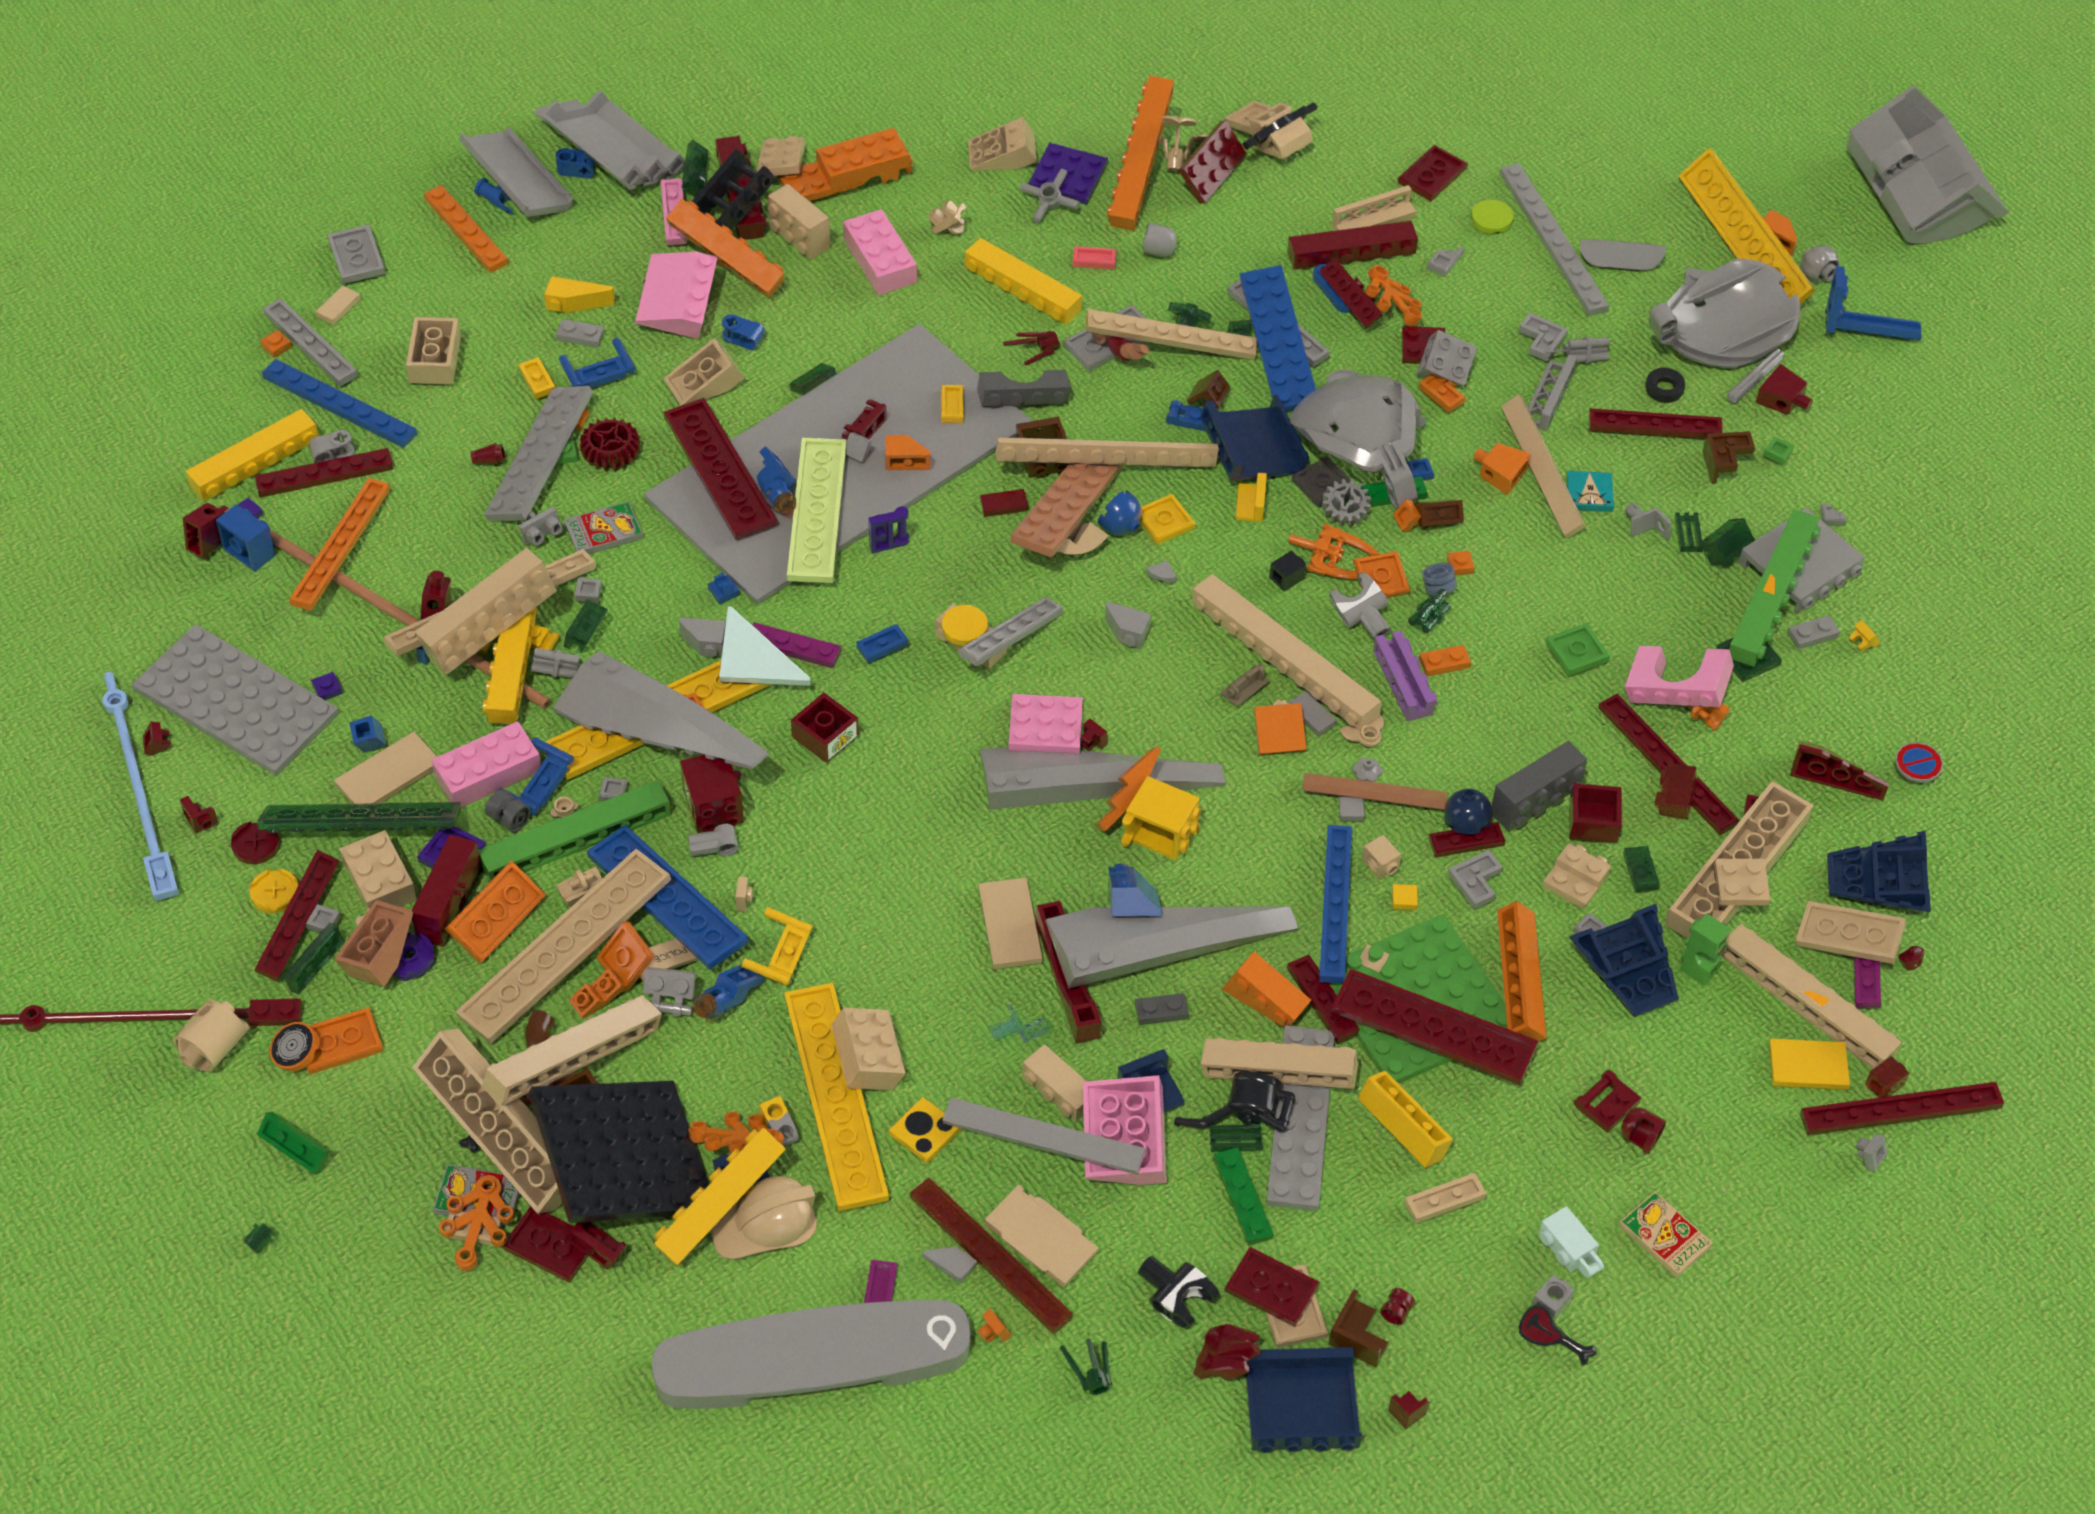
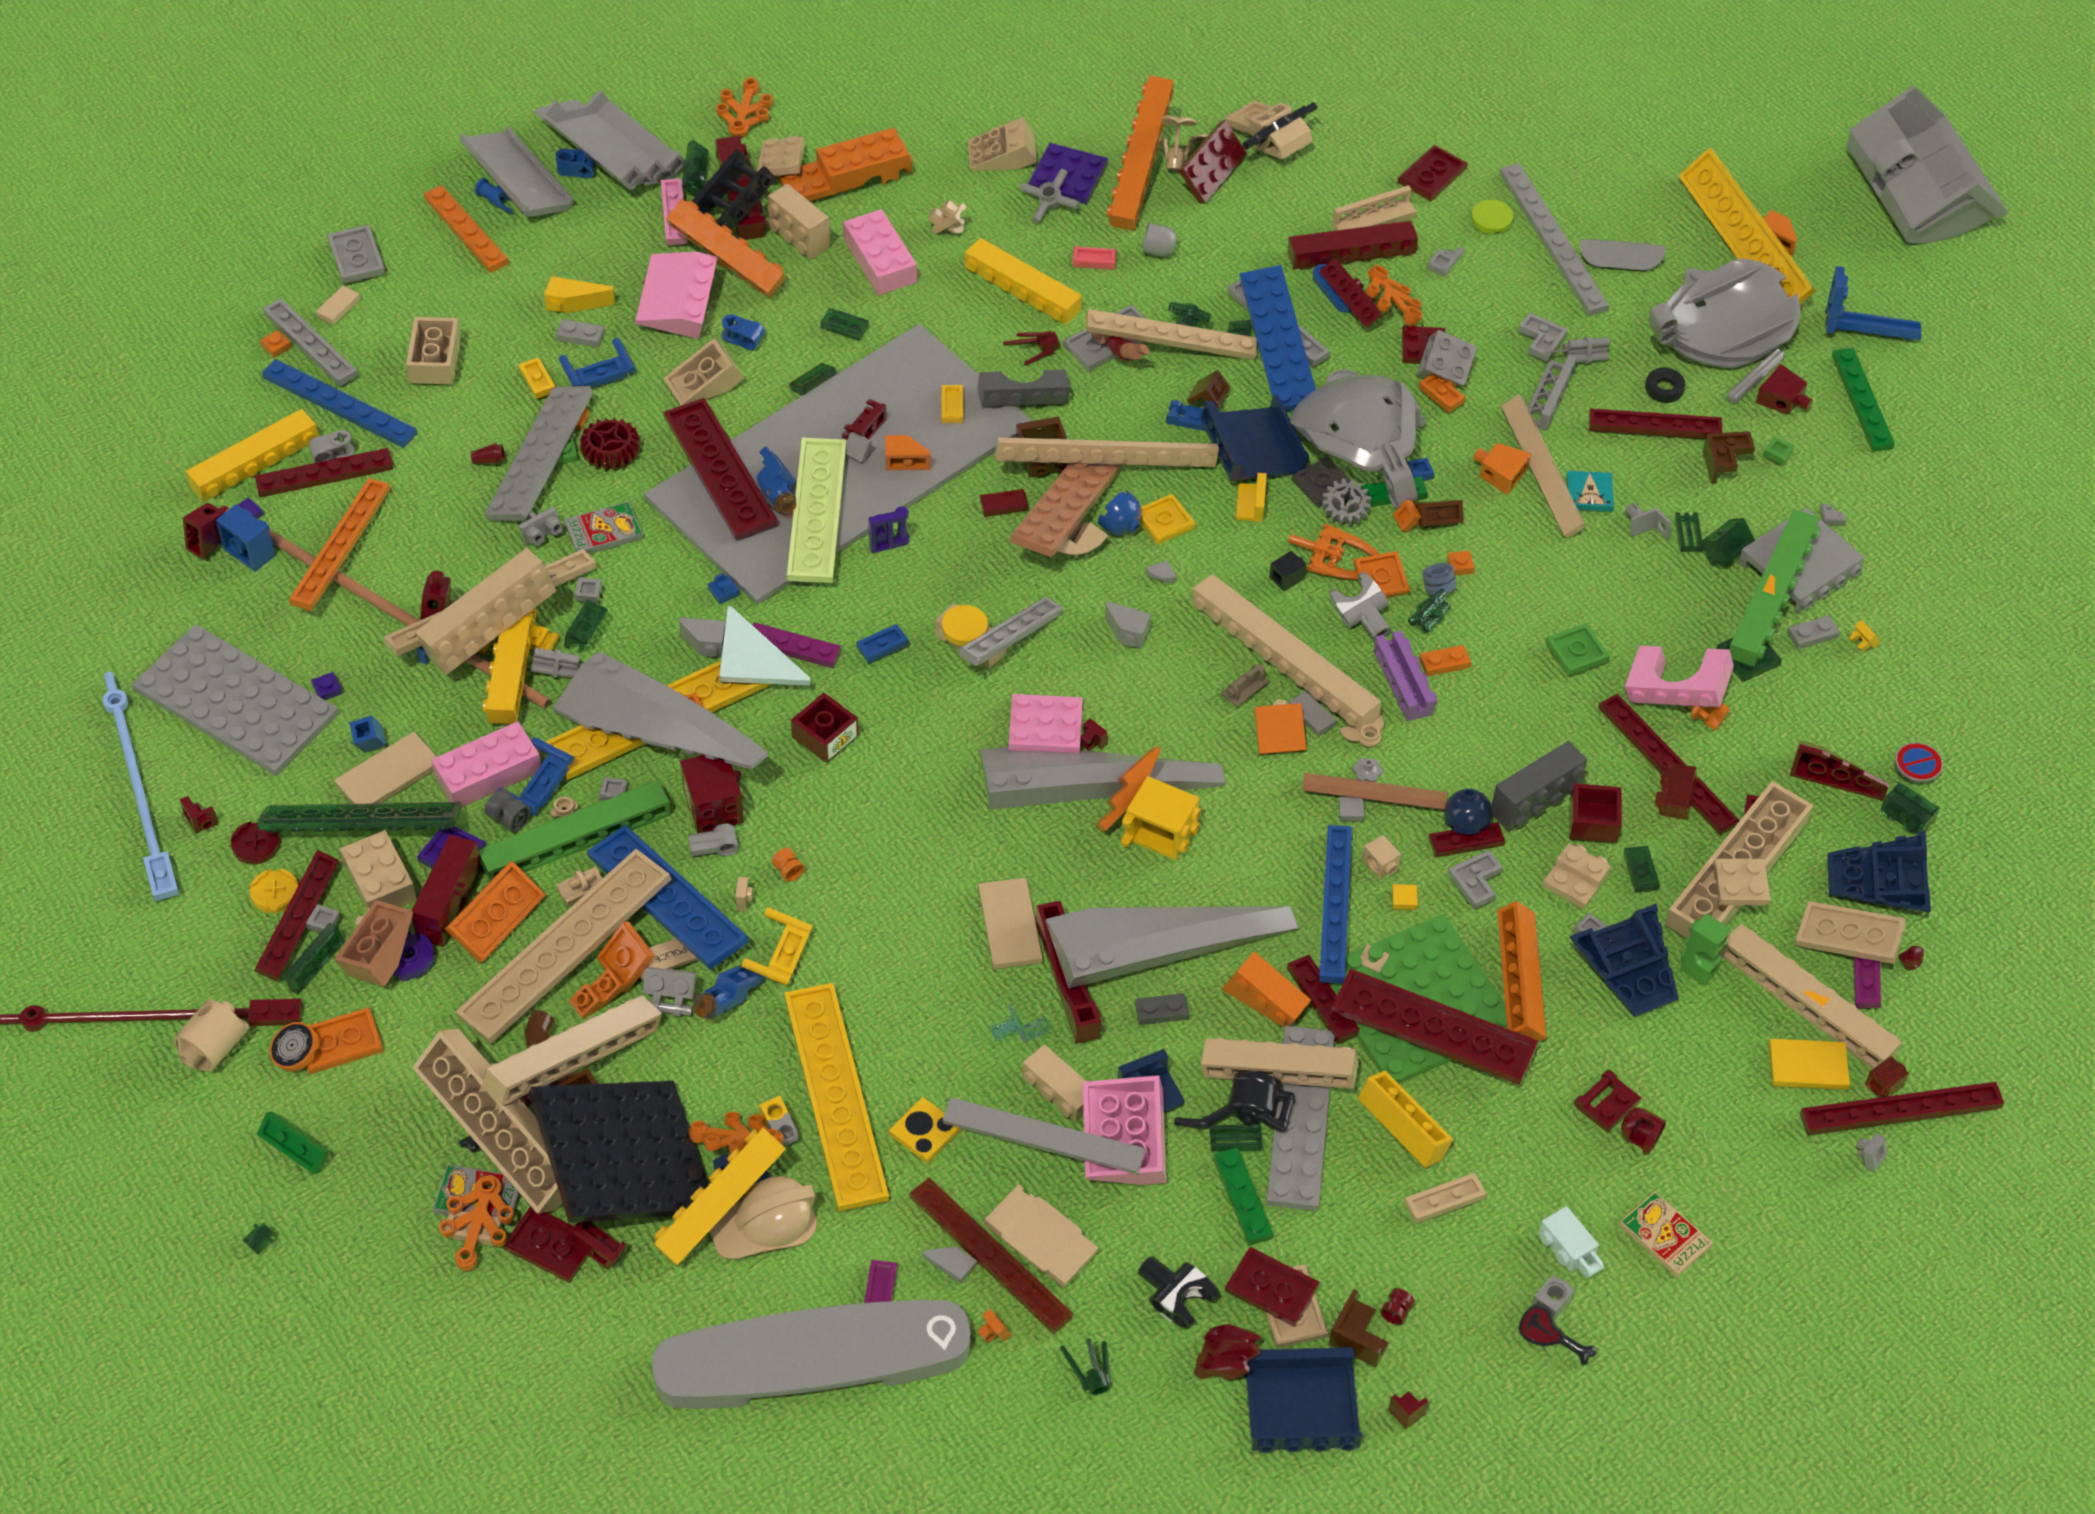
(154, 739): dark red tile -> none
(740, 125): none -> orange plant
(786, 862): none -> orange wheel
(844, 324): none -> clear green plate
(868, 1049): tan brick -> none
(1131, 893): slope -> none
(1819, 262): light grey plant -> none
(1863, 400): none -> green plate
(1909, 809): none -> clear green brick

